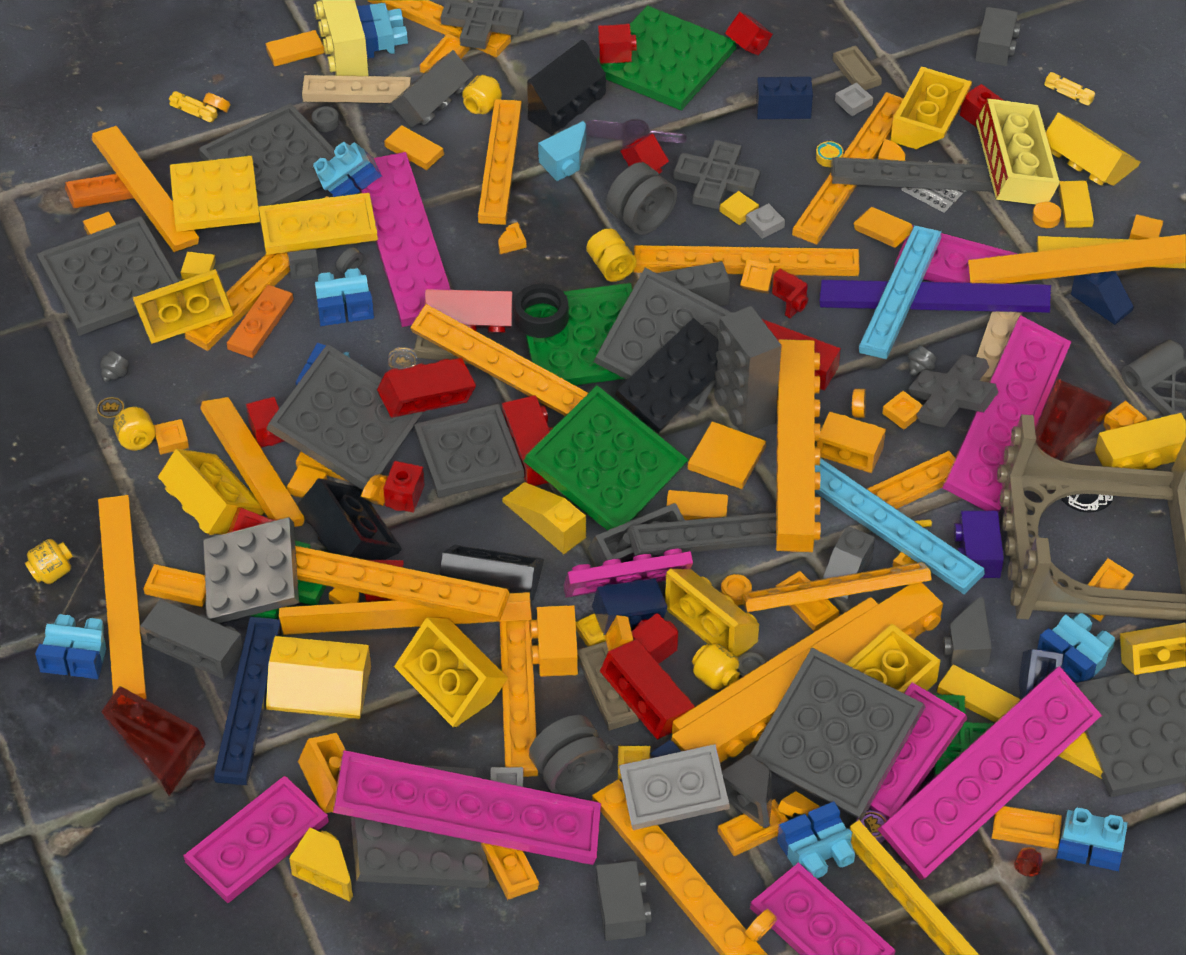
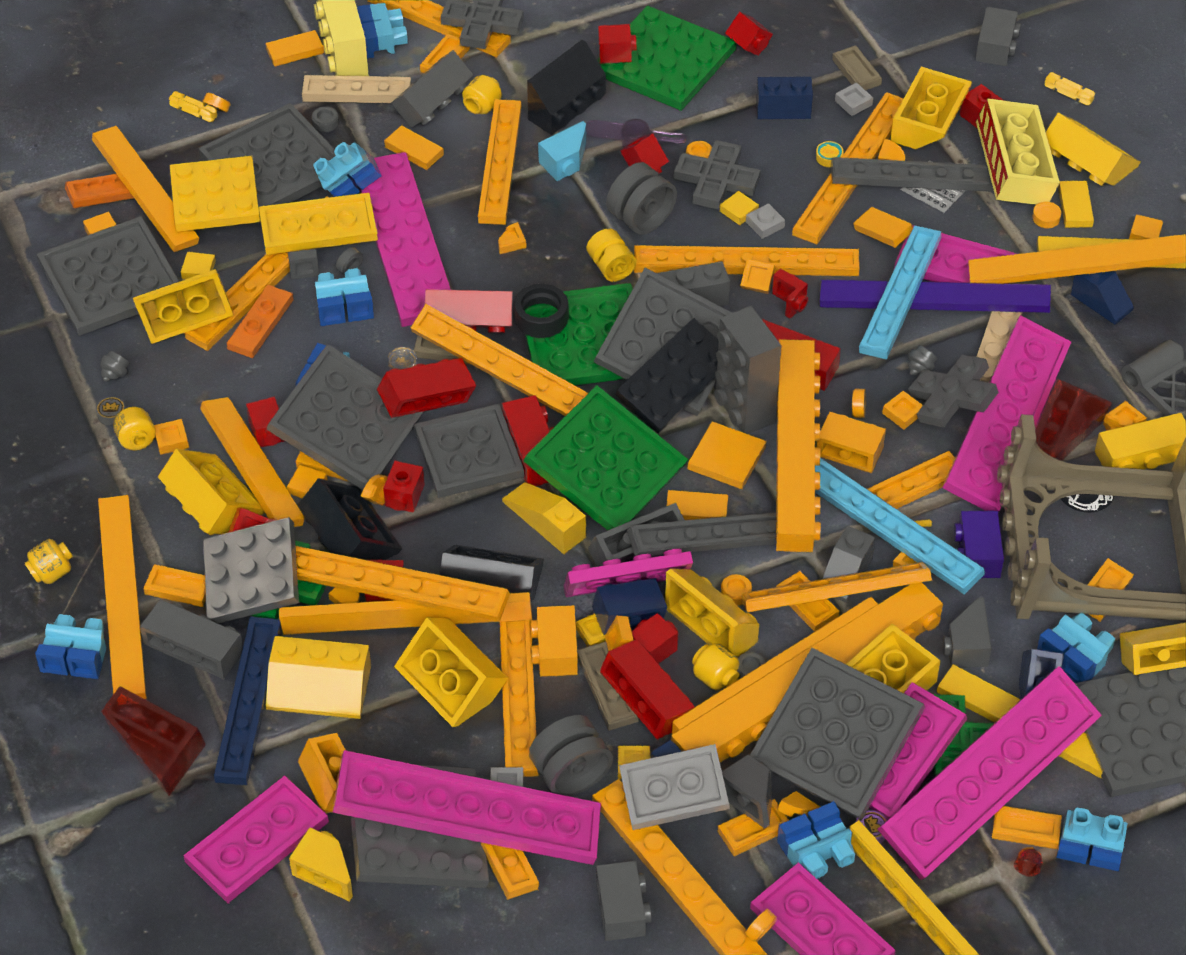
(699, 148): none -> light orange tile

